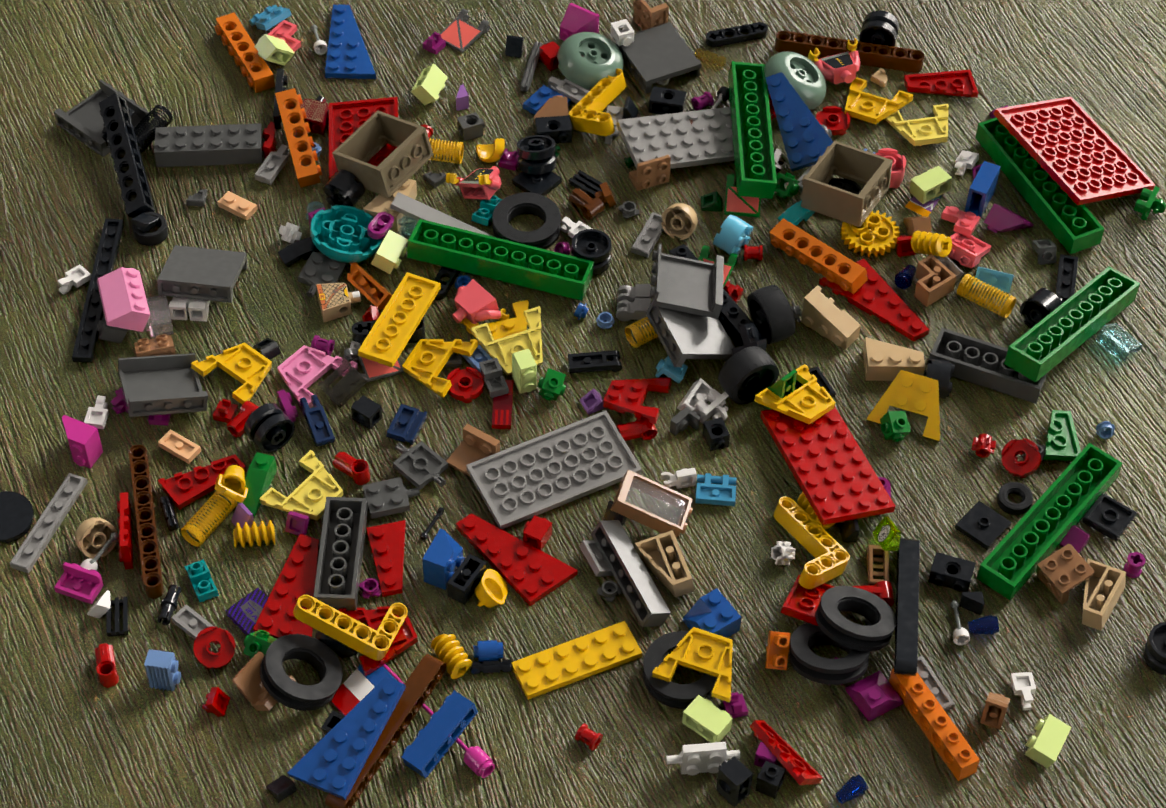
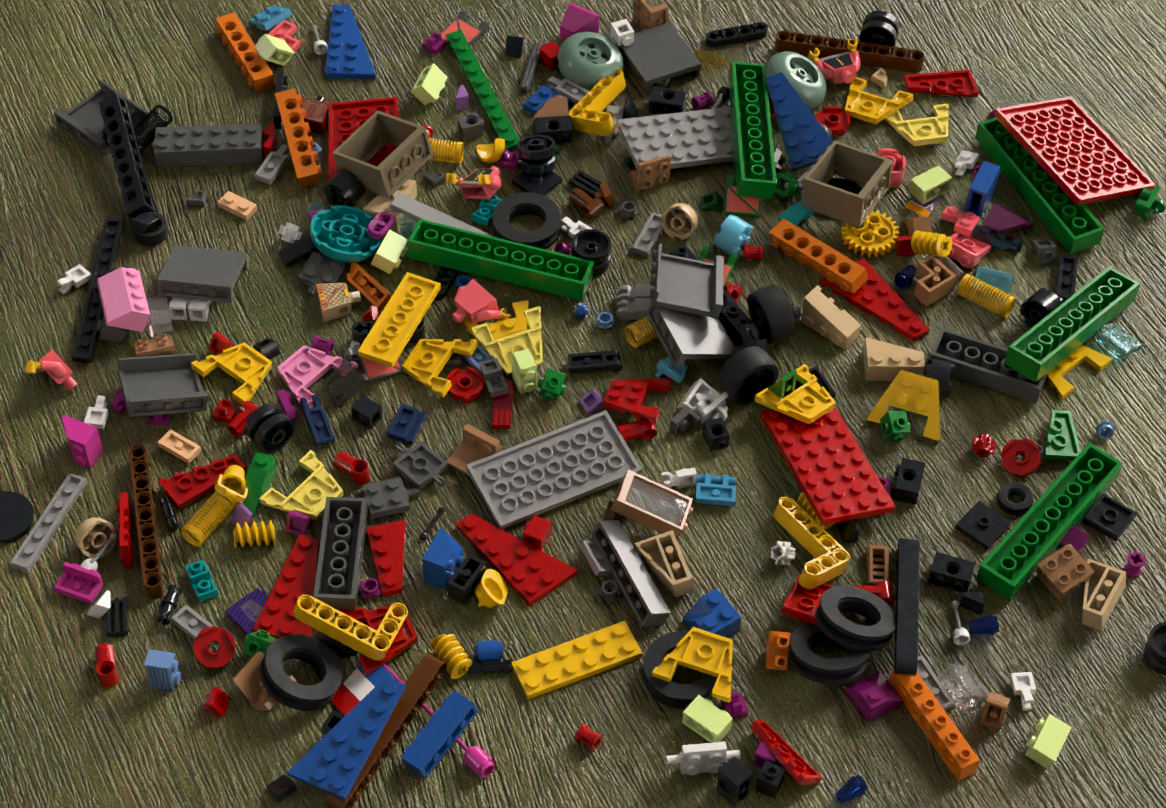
(54, 368): none -> coral torso
(219, 343): none -> red tile
(482, 89): none -> green plate
(887, 534): clear neon green slope -> none
(909, 480): none -> black brick
(962, 687): none -> clear brick
(997, 239): none -> black hinge
(1082, 353): none -> yellow wing

